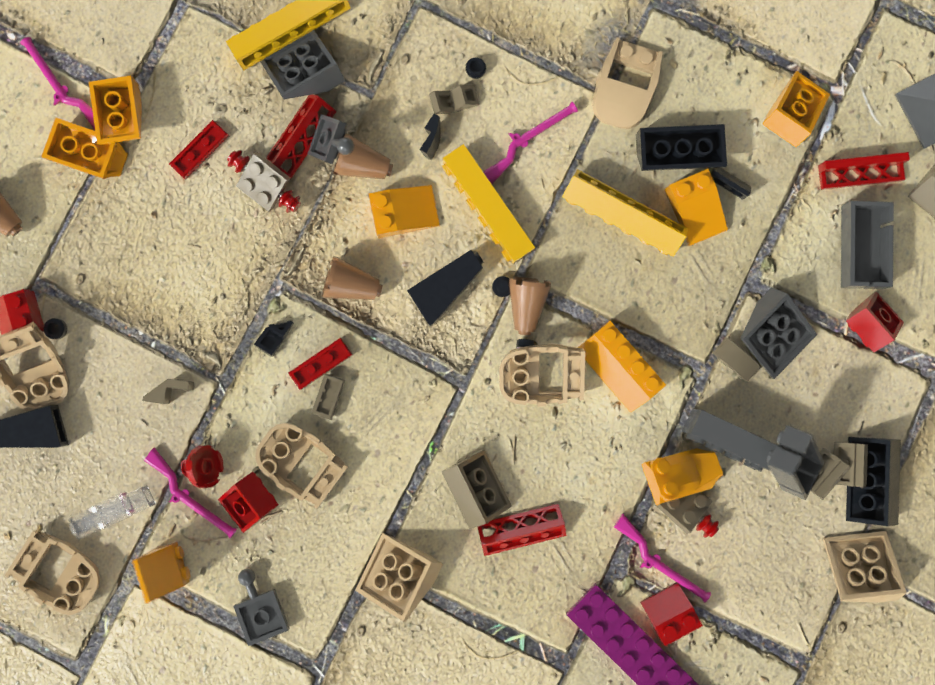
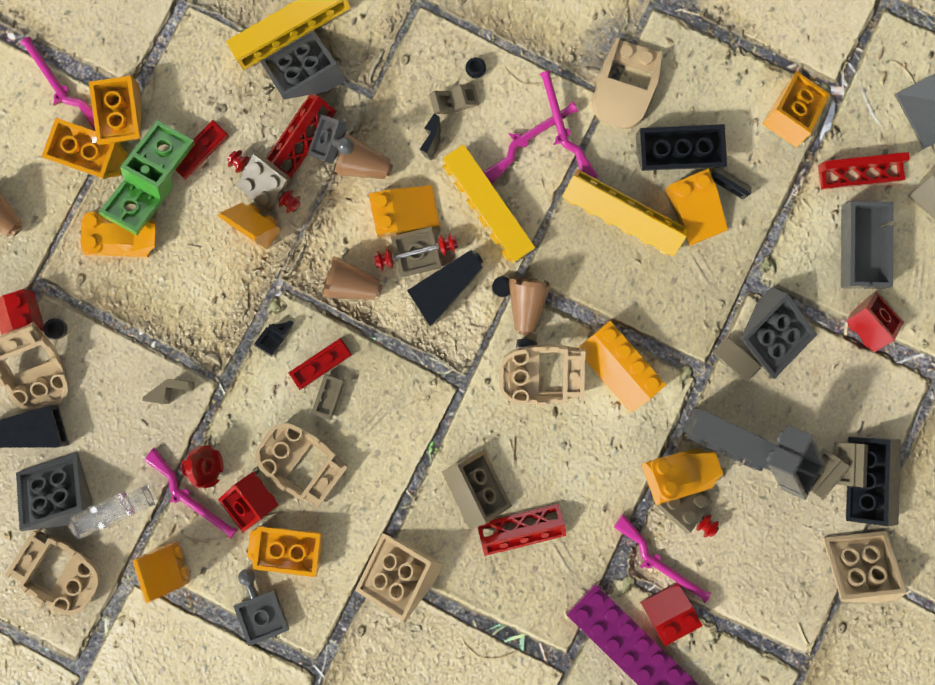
(52, 493): none -> dark grey slope
(106, 238): none -> light orange slope
(146, 177): none -> bright green bracket
(251, 223): none -> light orange slope
(285, 550): none -> light orange slope
(416, 252): none -> dark tan plate
(563, 133): none -> dark pink piece

